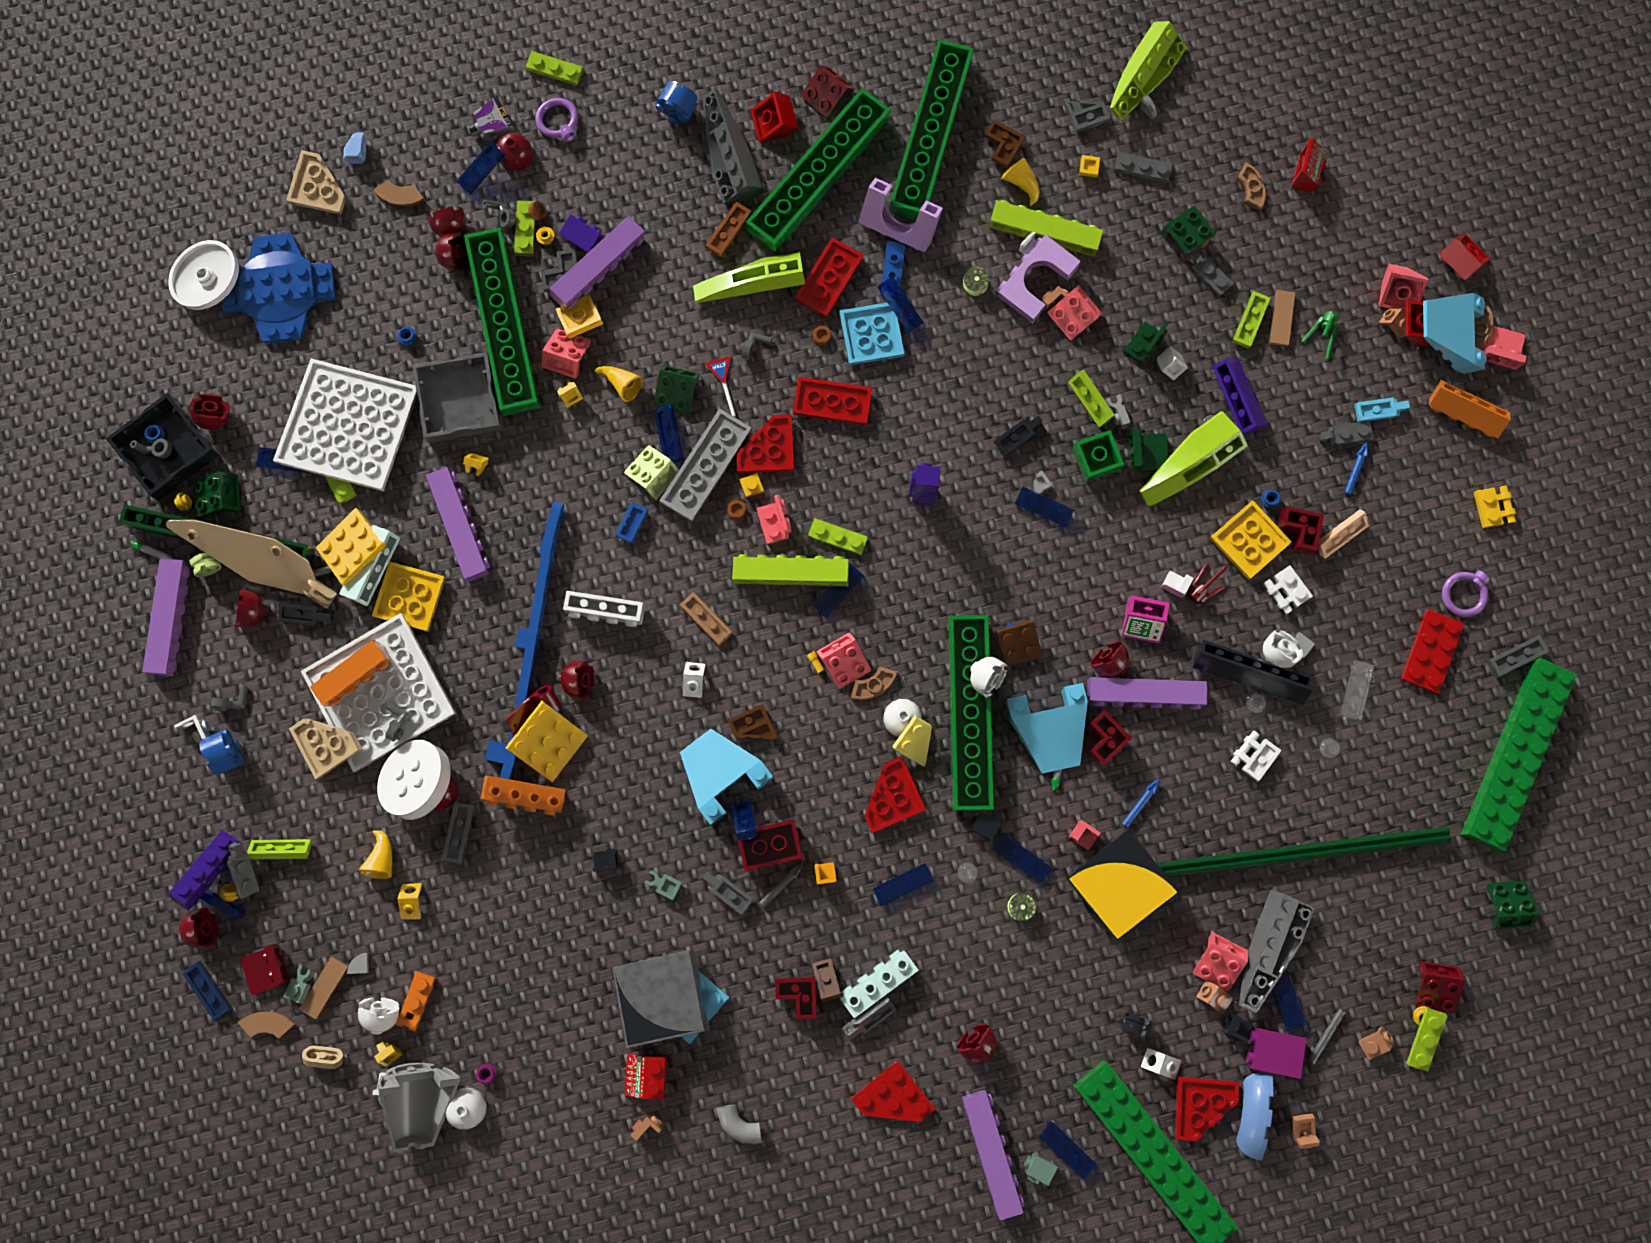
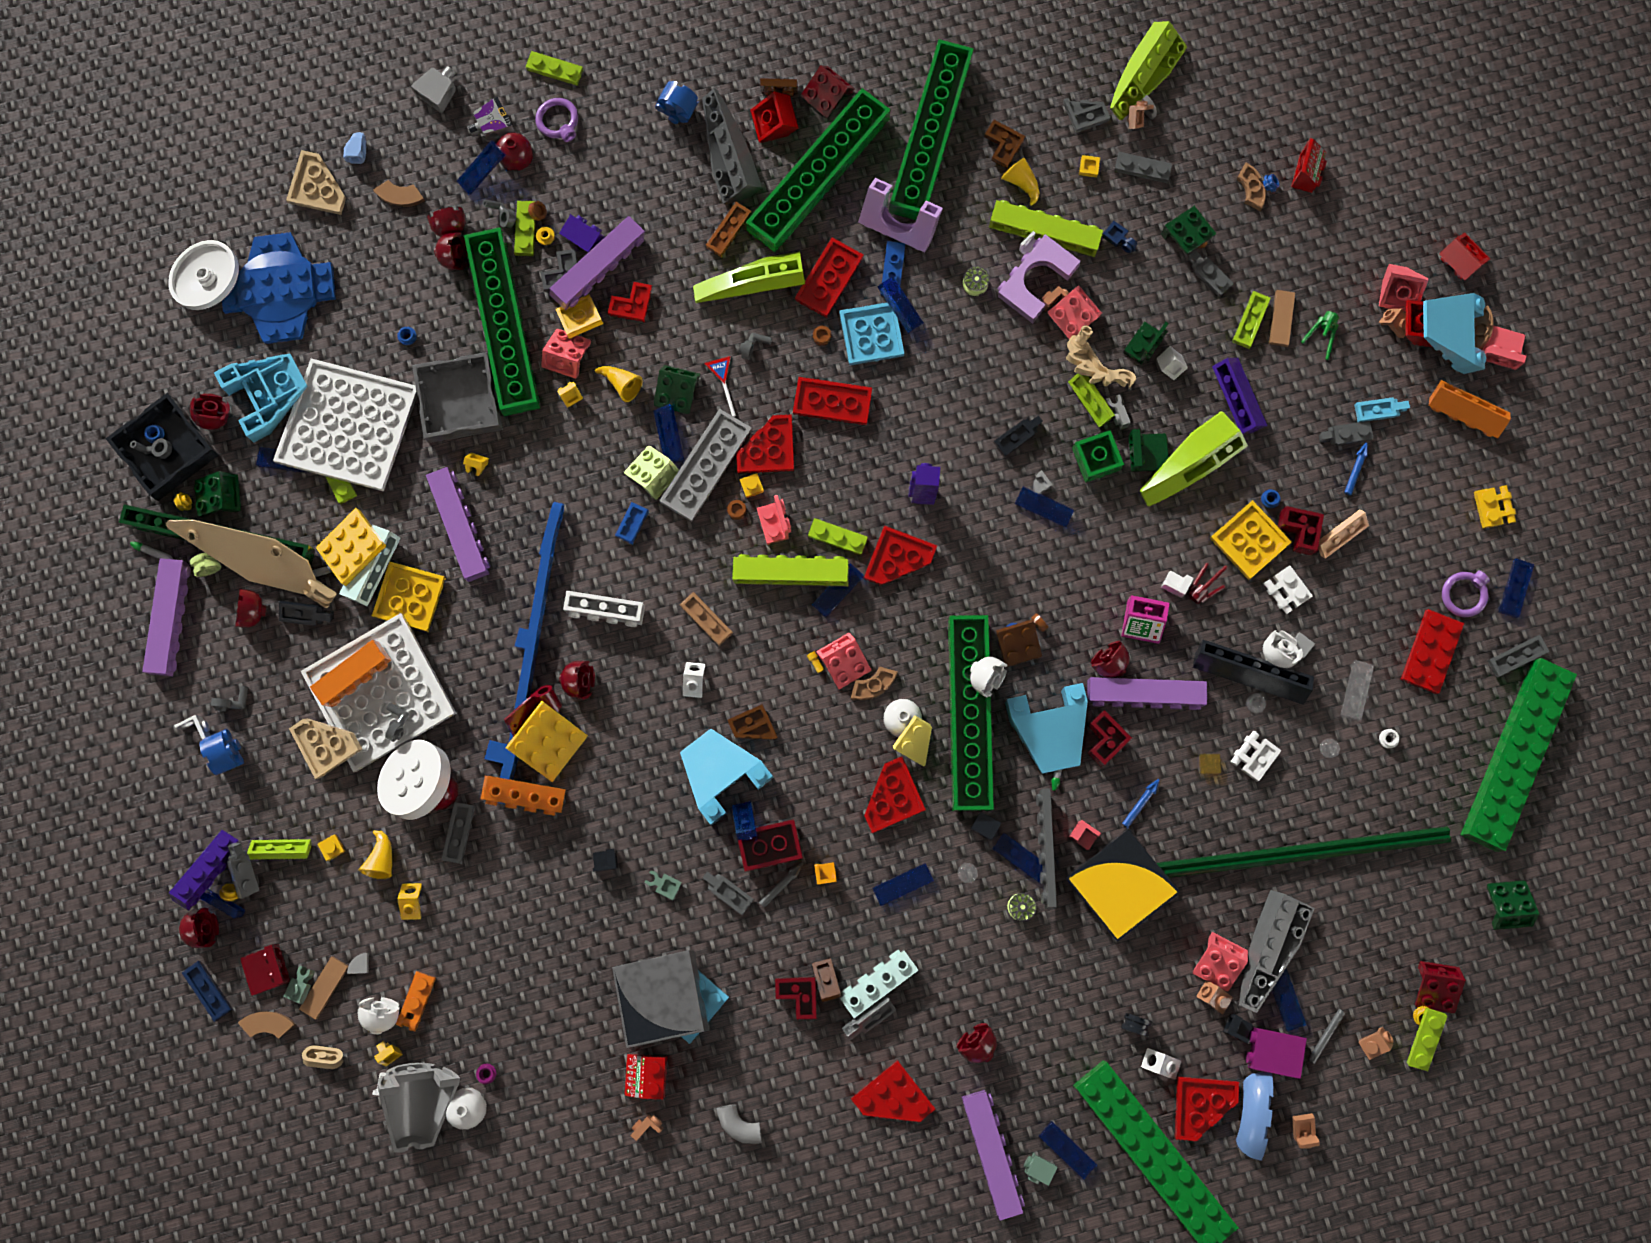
(271, 386): none -> medium azure wedge
(331, 847): none -> yellow plate
(435, 88): none -> light grey torso
(632, 308): none -> red plate
(784, 86): none -> reddish brown plate
(898, 556): none -> red plate
(1039, 622): none -> dark orange tile
(1046, 858): none -> dark grey plate
(1089, 364): none -> tan animal
(1117, 234): none -> dark blue plate
(1136, 114): none -> nougat bracket
(1209, 763): none -> clear yellow tile
(1271, 182): none -> blue plate
(1394, 738): none -> white plate
(1516, 588): none -> clear blue tile

